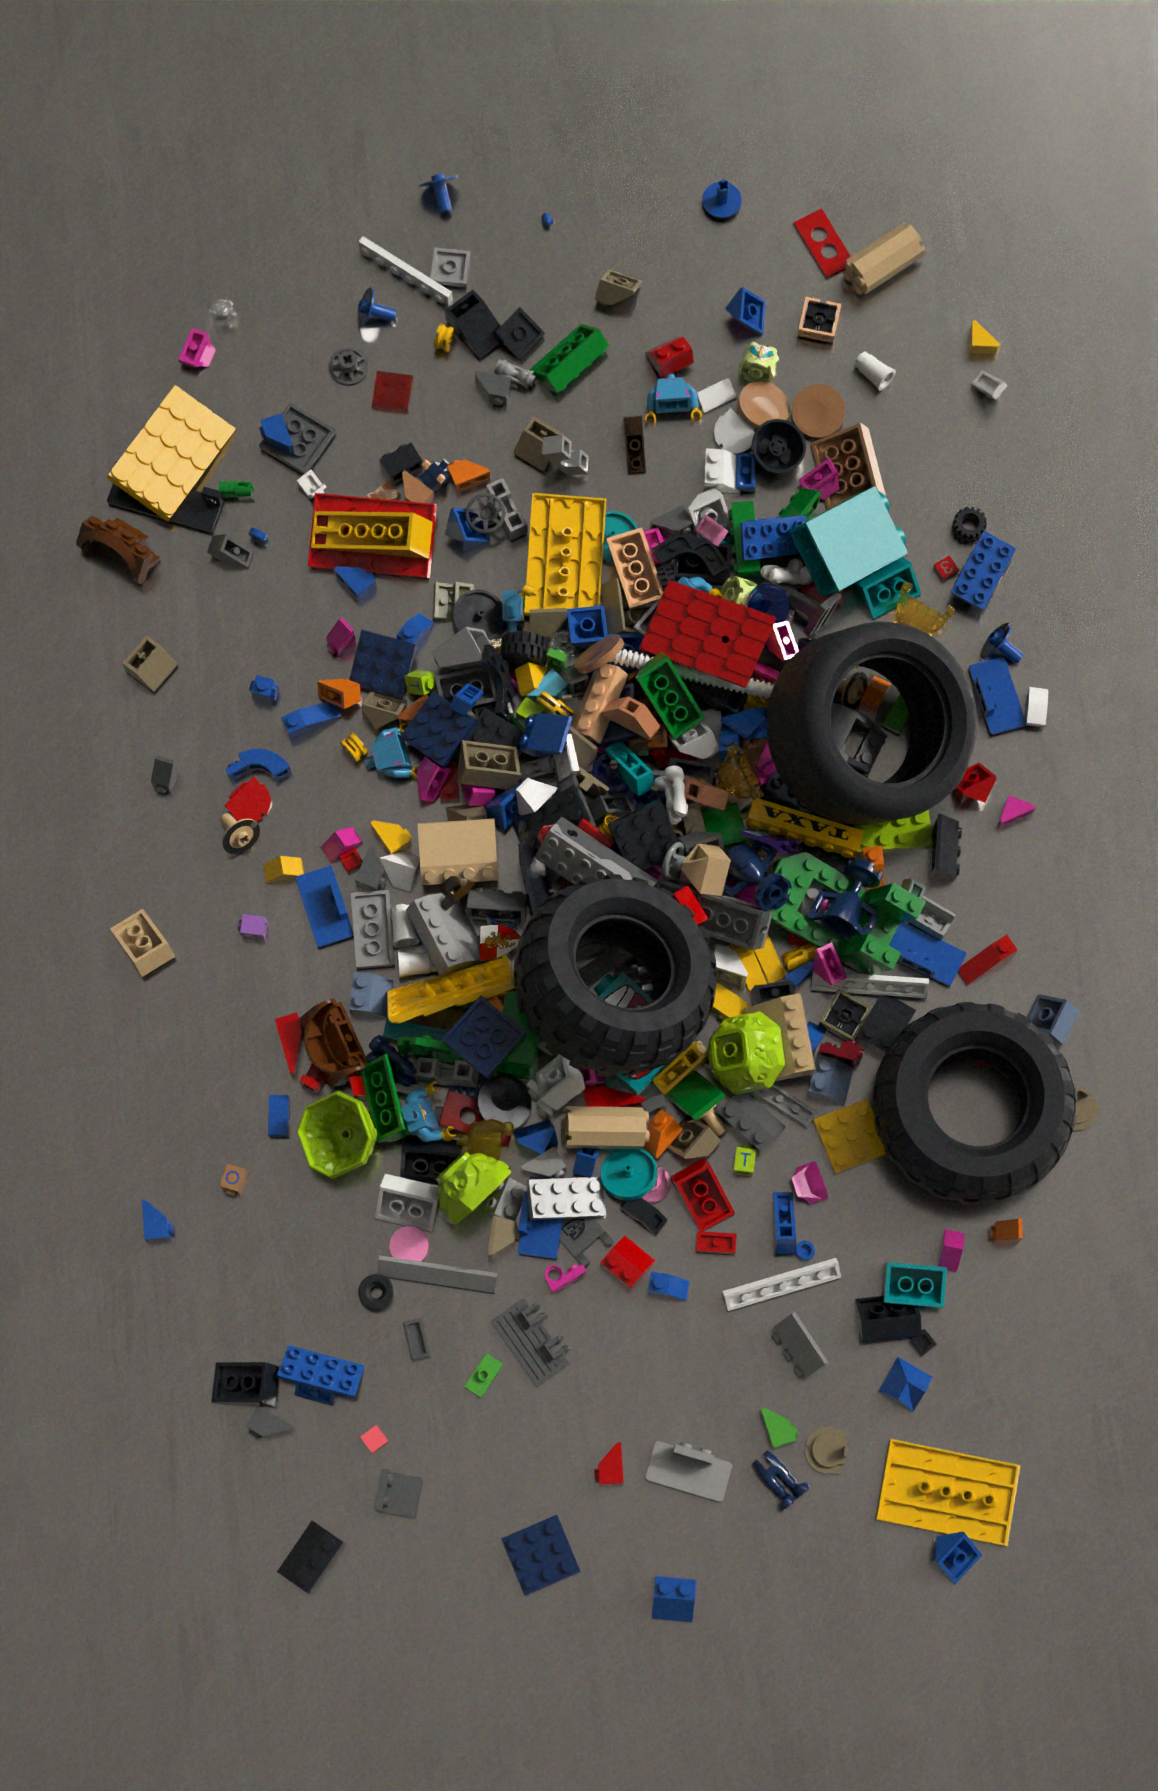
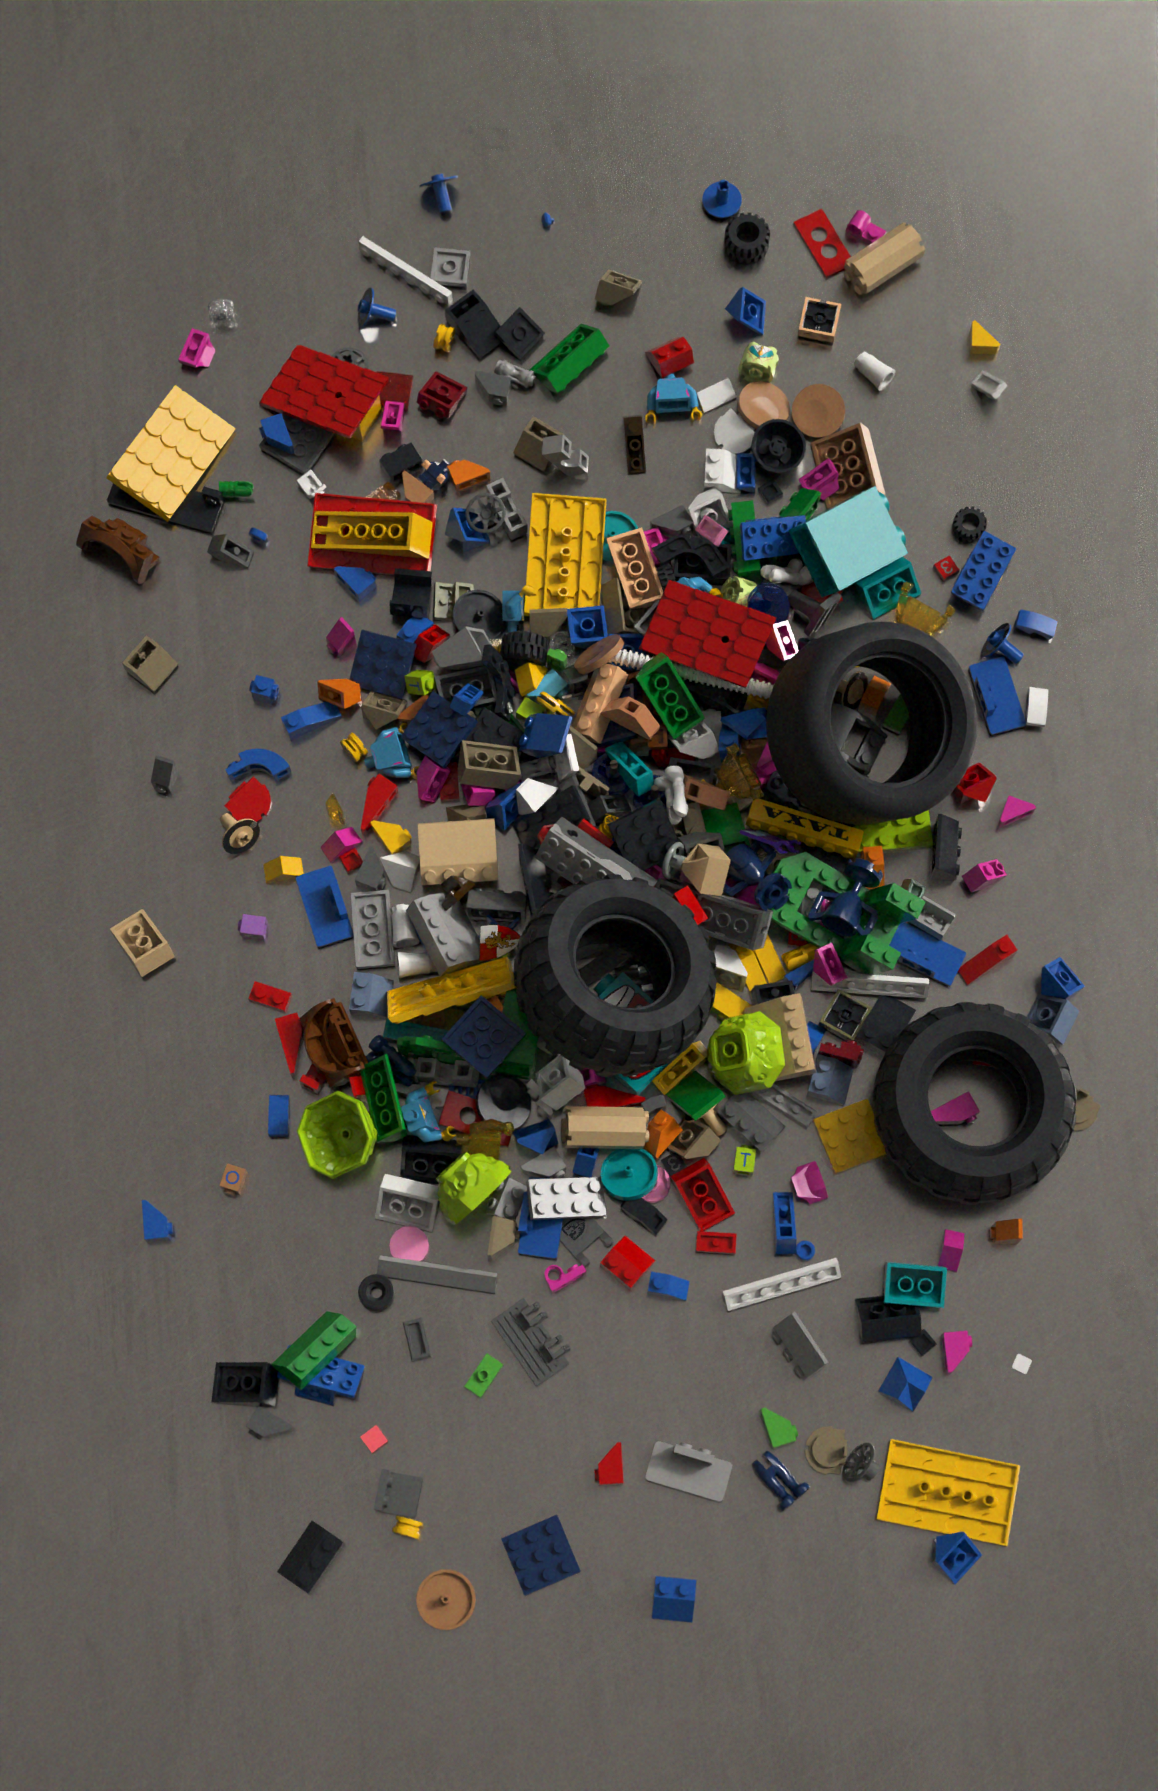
(269, 996): none -> red plate
(315, 1348): none -> green slope
(327, 393): none -> red piece
(334, 809): none -> clear yellow slope
(378, 796): none -> red slope
(392, 416): none -> dark pink slope
(407, 1527): none -> yellow wheel
(411, 593): none -> black panel
(428, 641): none -> red slope
(441, 395): none -> dark red plate
(446, 1599): none -> medium nougat piece
(673, 1163): none -> black tile
(751, 225): none -> black tyre
(770, 491): none -> black tile
(863, 229): none -> dark pink plate
(864, 1464): none -> dark grey wheel
(955, 1348): none -> dark pink slope
(957, 1110): none -> dark pink slope
(984, 875): none -> dark pink slope
(1021, 1363): none -> white sticker
(1035, 622): none -> slope
(1059, 980): none -> blue slope

